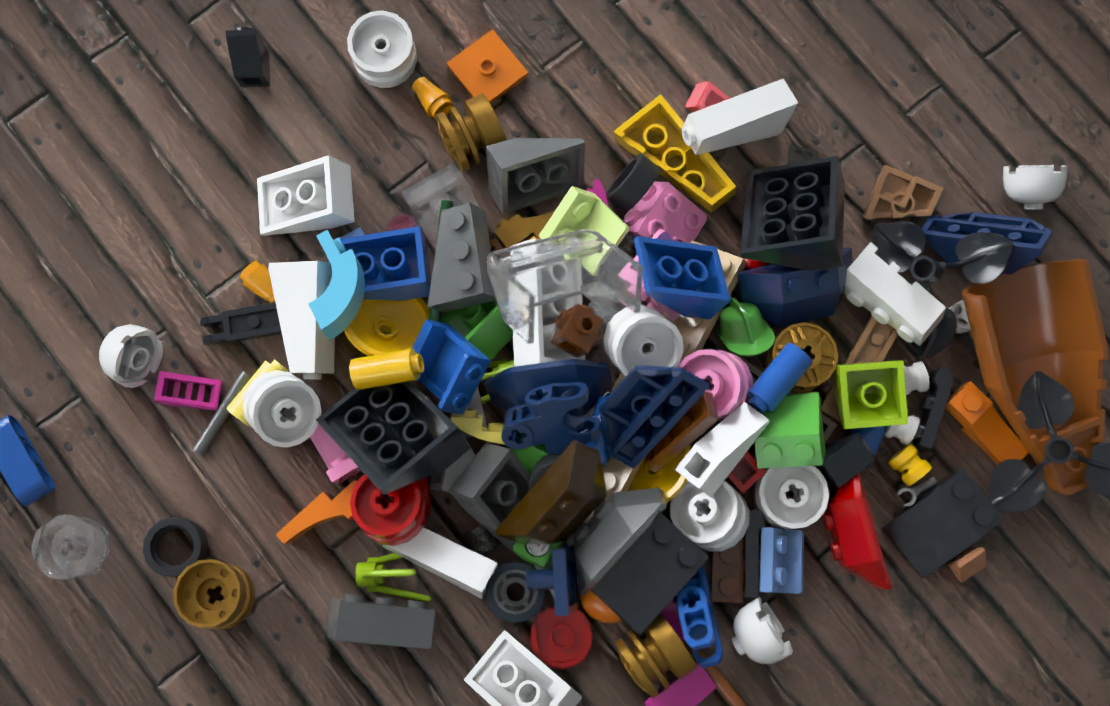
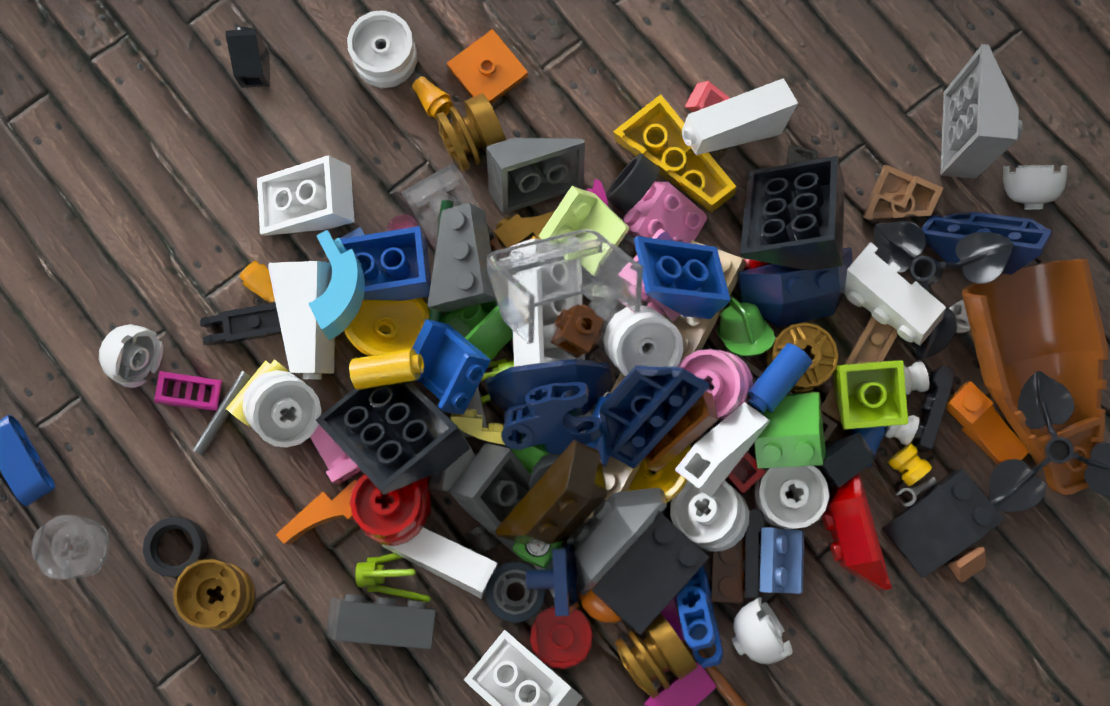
(977, 117): none -> light grey slope

